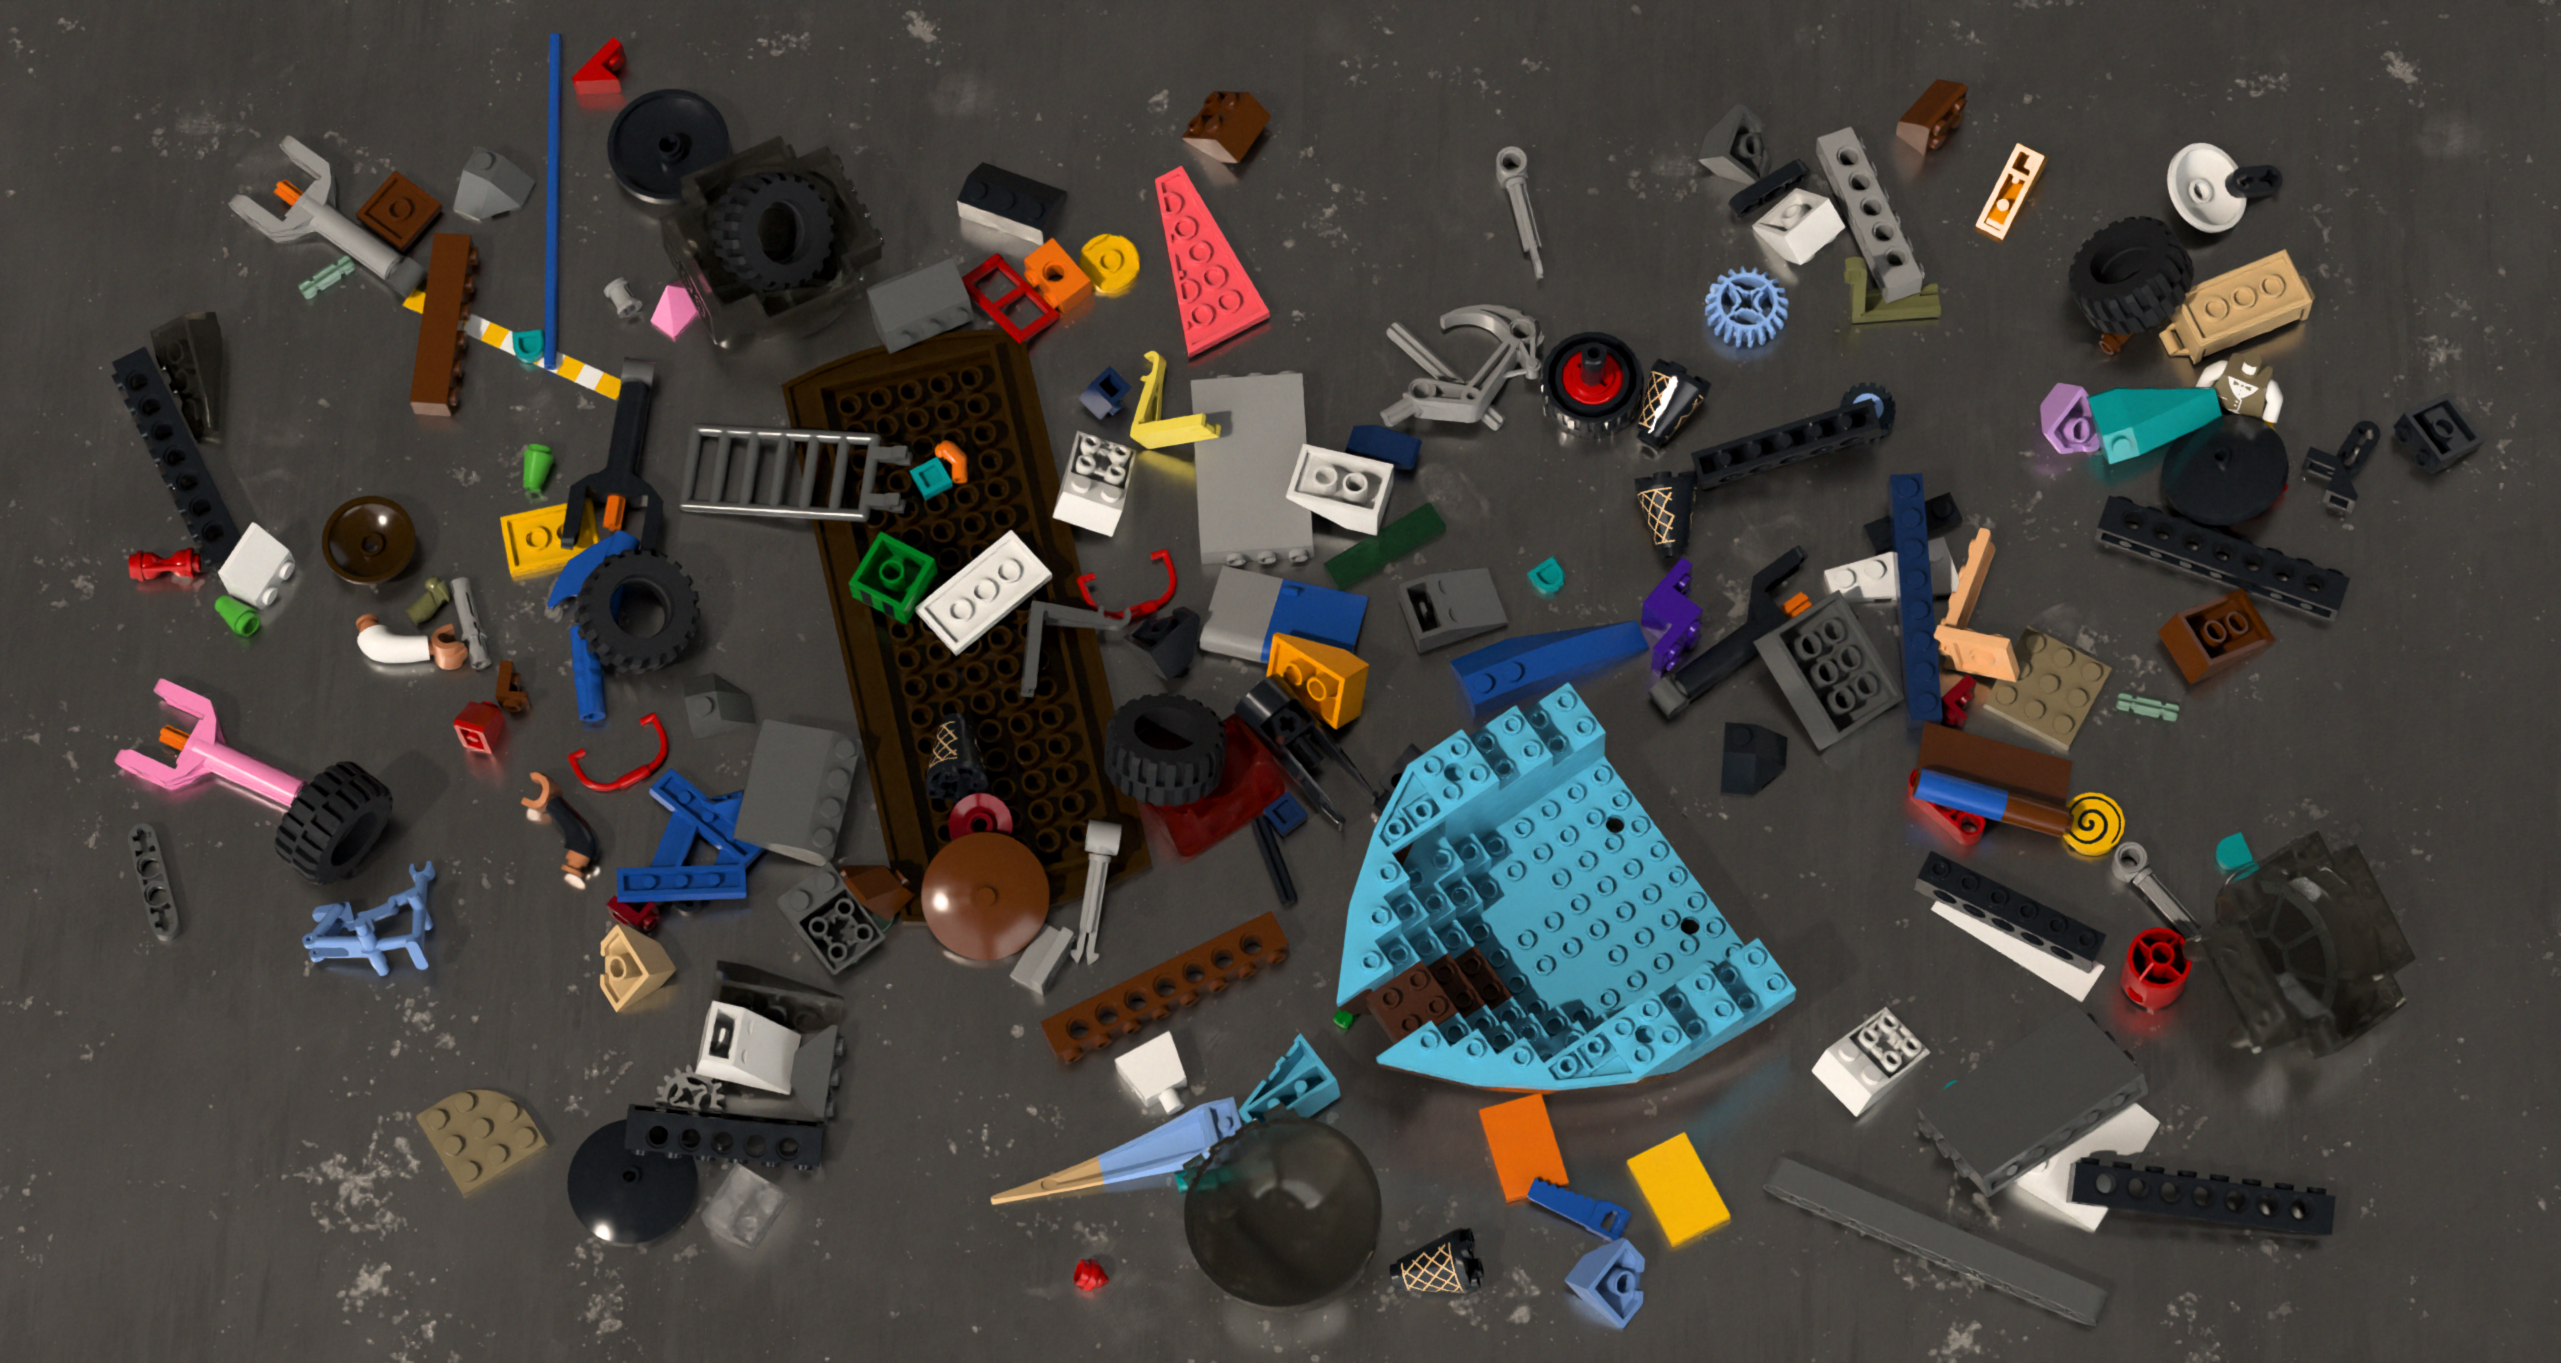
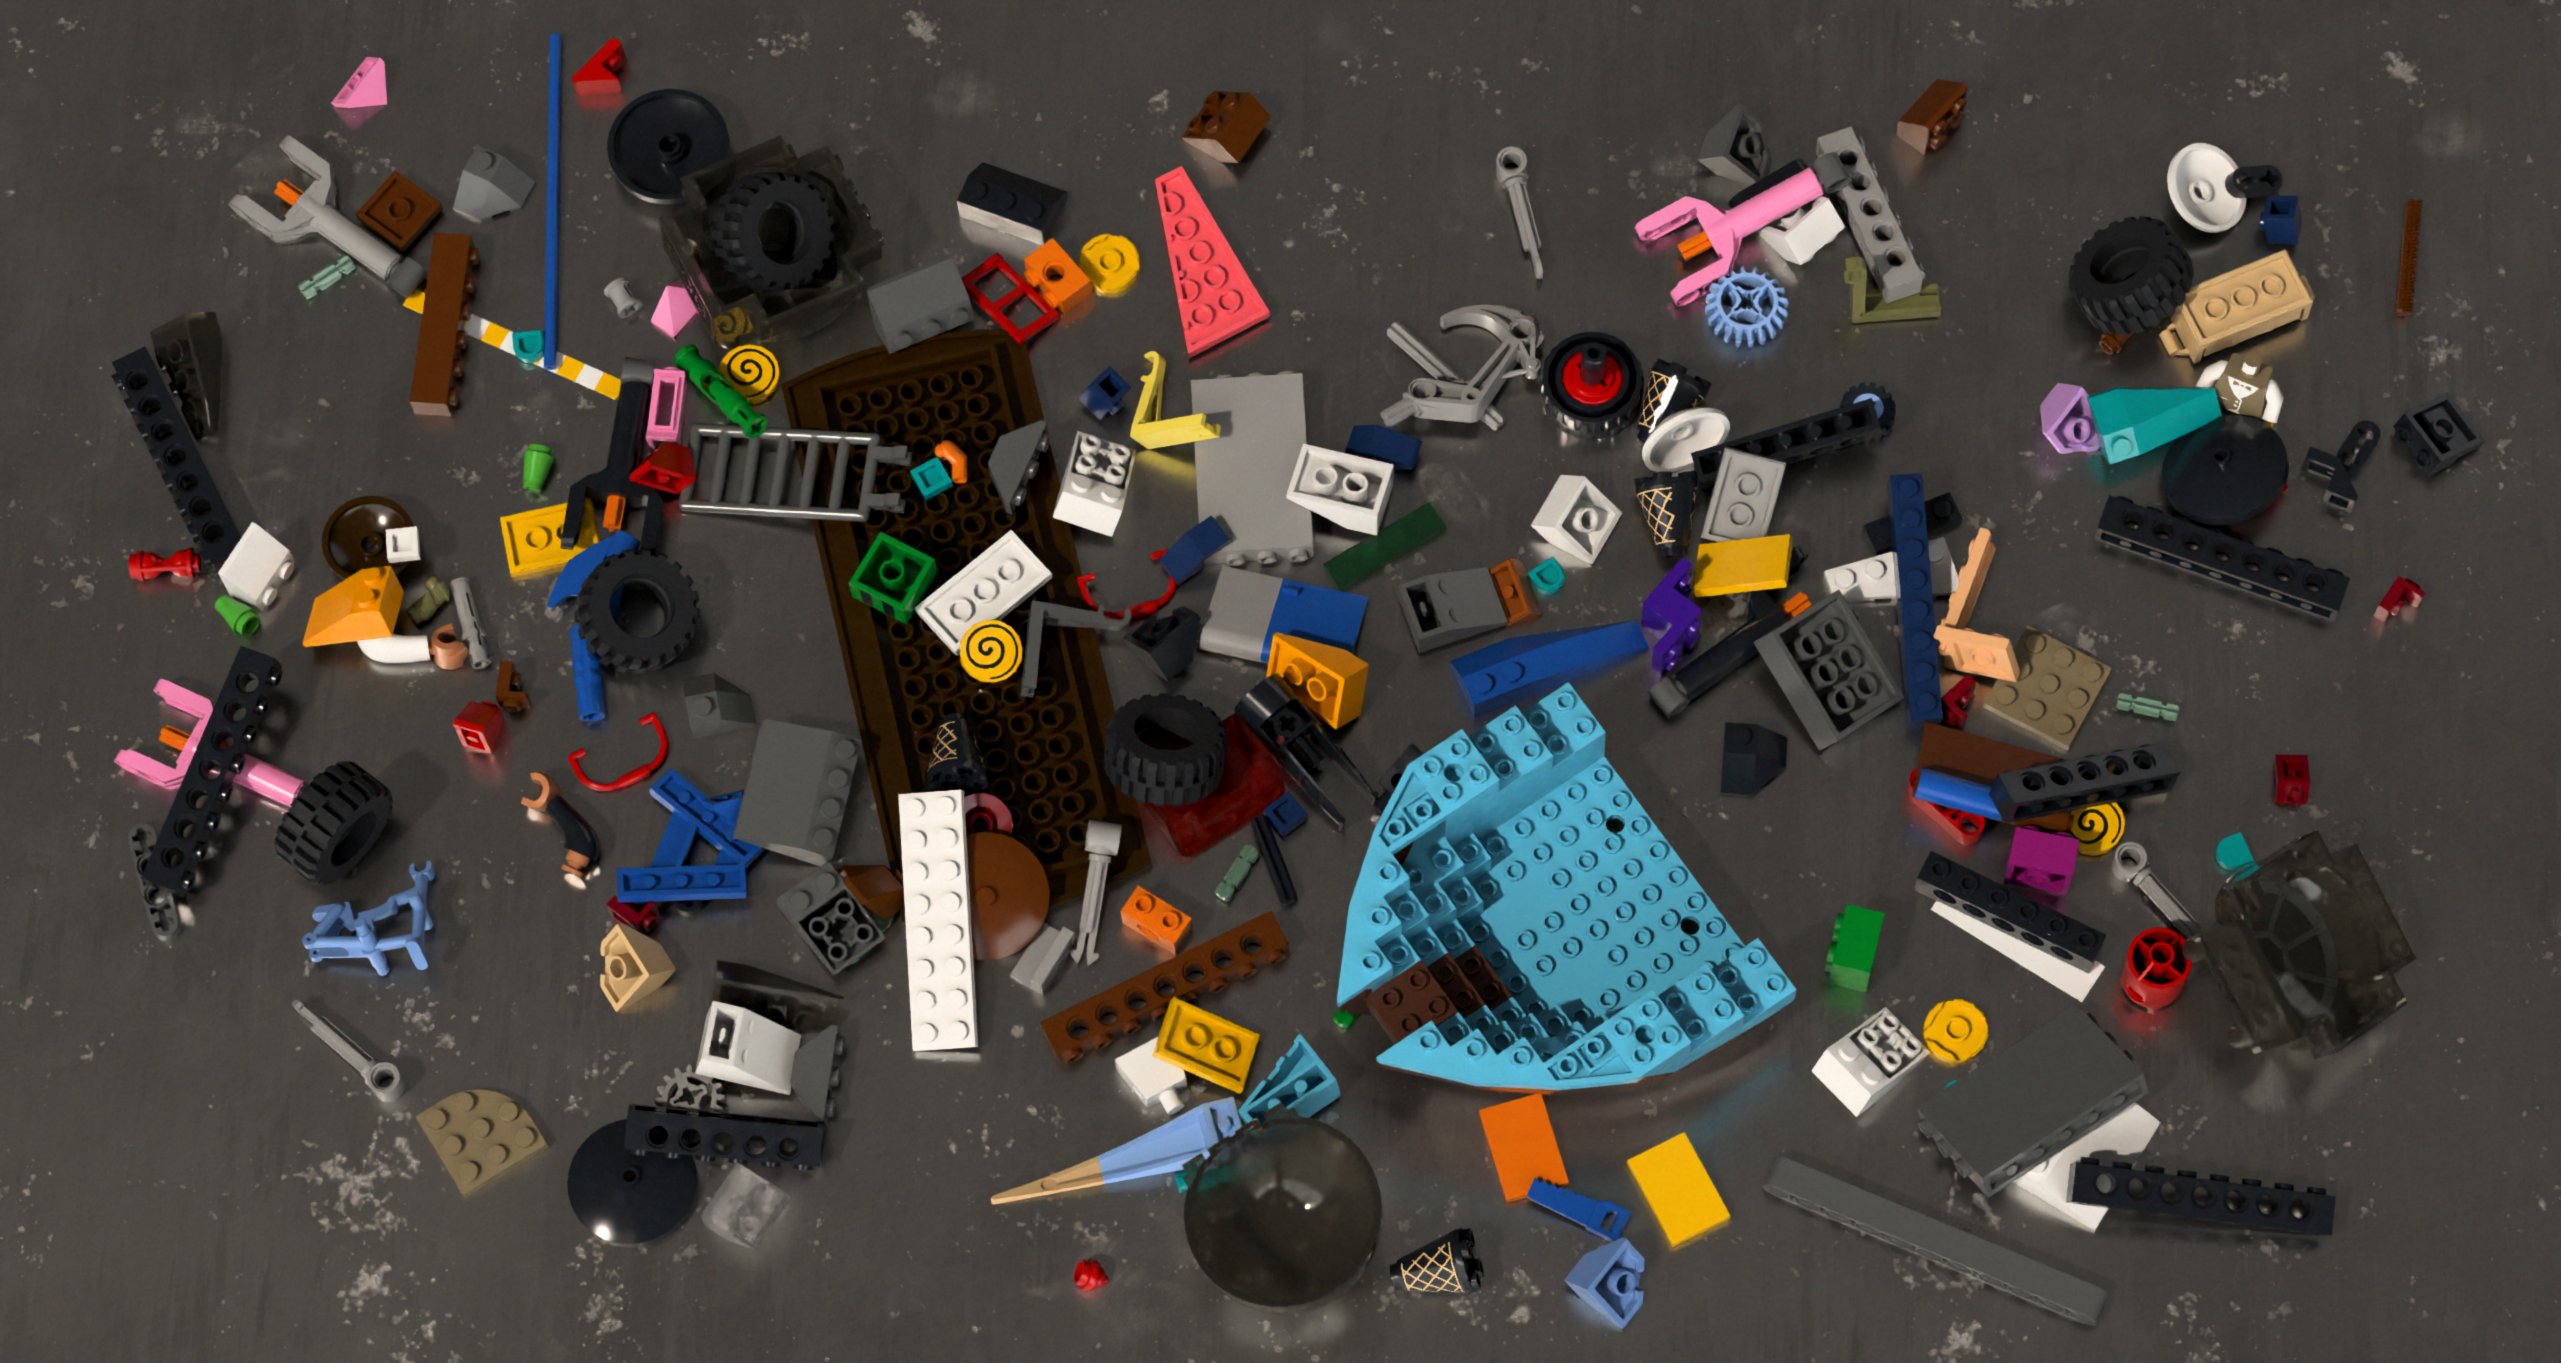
(246, 667): none -> black brick
(356, 609): none -> light orange slope
(365, 86): none -> bright pink slope
(370, 1068): none -> light grey piece
(403, 544): none -> white plate
(666, 468): none -> red slope
(667, 377): none -> bright pink window
(732, 403): none -> green piece
(752, 371): none -> yellow tile
(938, 920): none -> white plate
(990, 651): none -> yellow tile
(1016, 461): none -> dark grey slope
(1156, 920): none -> orange brick
(1191, 550): none -> dark blue slope
(1206, 1045): none -> yellow tile
(1237, 872): none -> sand green axle
(1515, 591): none -> dark orange slope
(1576, 517): none -> white slope
(1681, 434): none -> white dish
(1727, 228): none -> bright pink piece
(1742, 565): none -> yellow tile
(1743, 496): none -> light grey tile
(1857, 941): none -> green brick
(1955, 1031): none -> yellow tile
(2012, 189): slope -> none
(2041, 860): none -> magenta brick
(2084, 782): none -> black brick
(2215, 635): reddish brown slope -> none
(2281, 220): none -> dark blue brick
(2292, 779): none -> dark red bracket
(2400, 591): none -> dark red bracket
(2409, 258): none -> reddish brown axle

